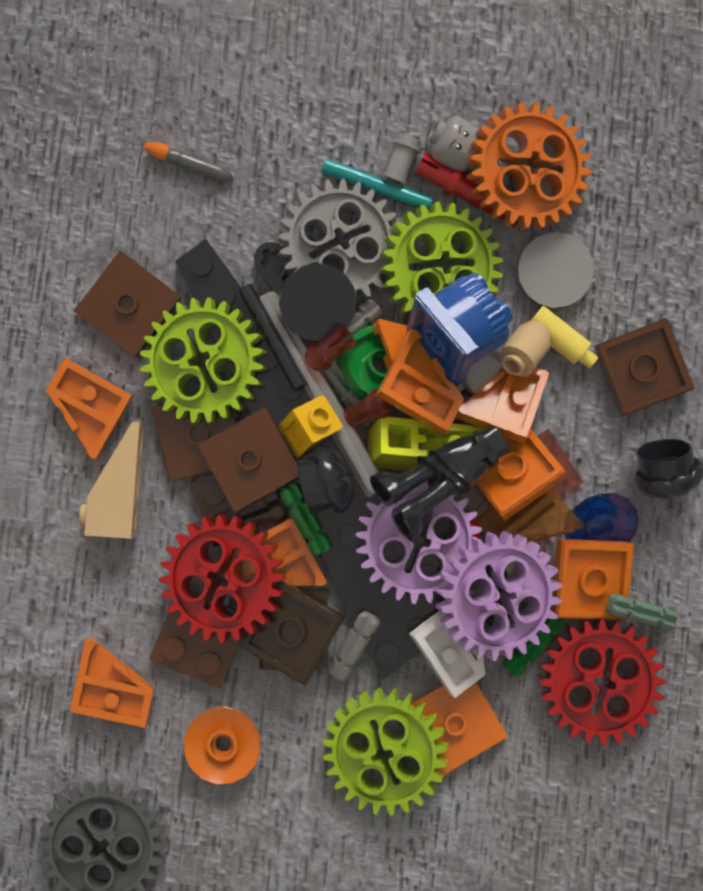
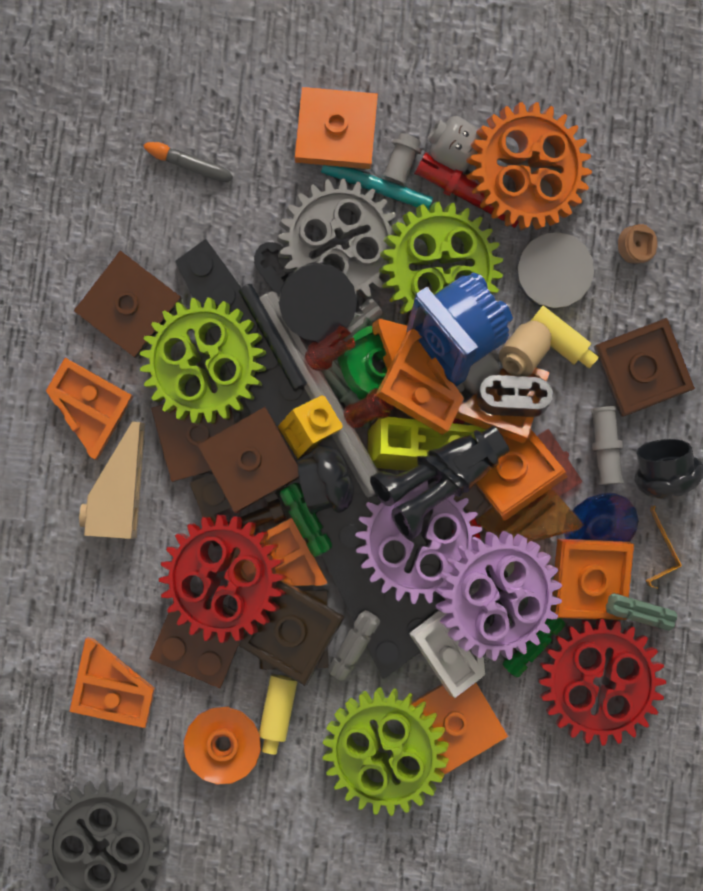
(277, 712): none -> light yellow cylinder
(336, 128): none -> orange plate
(514, 395): none -> beam
(607, 445): none -> light grey pin
(637, 244): none -> medium nougat tile
(652, 510): none -> light orange piece

